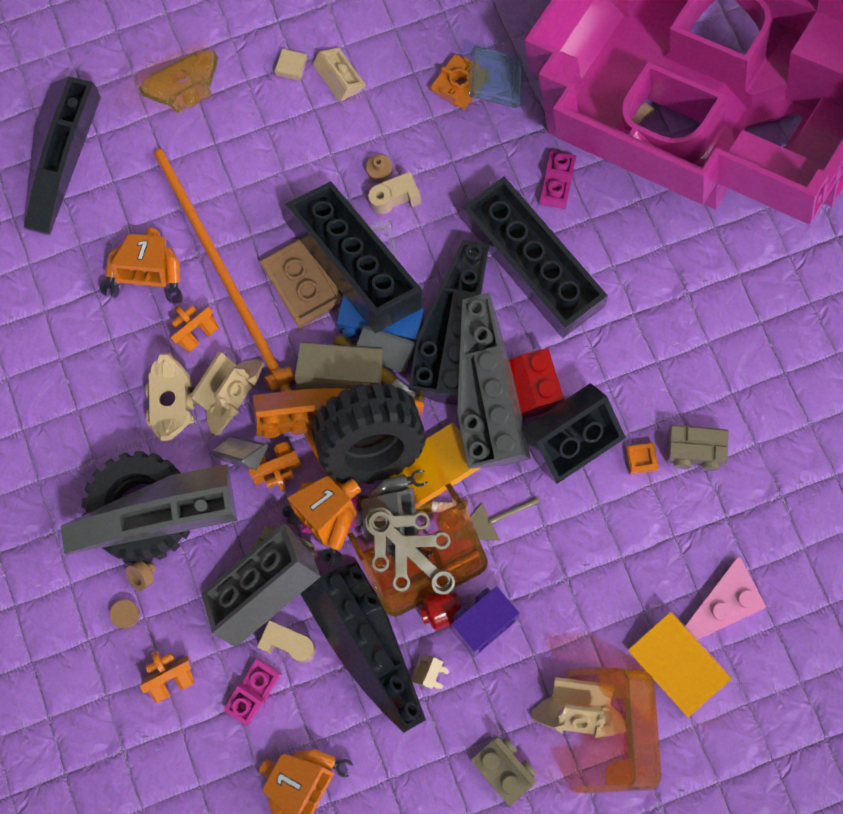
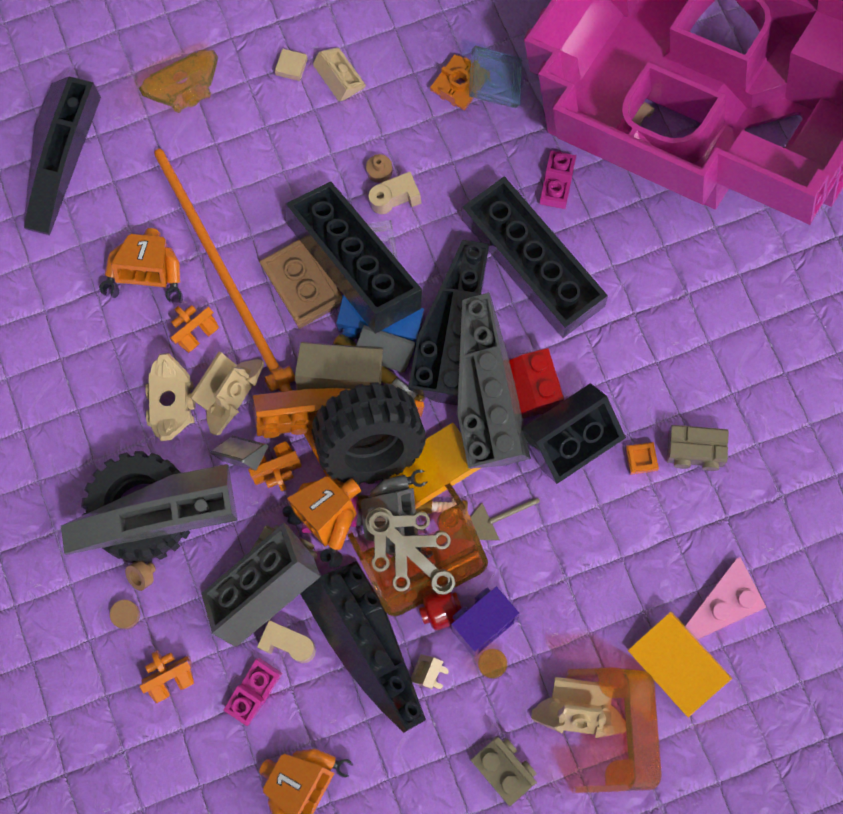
(492, 663): none -> clear yellow tile

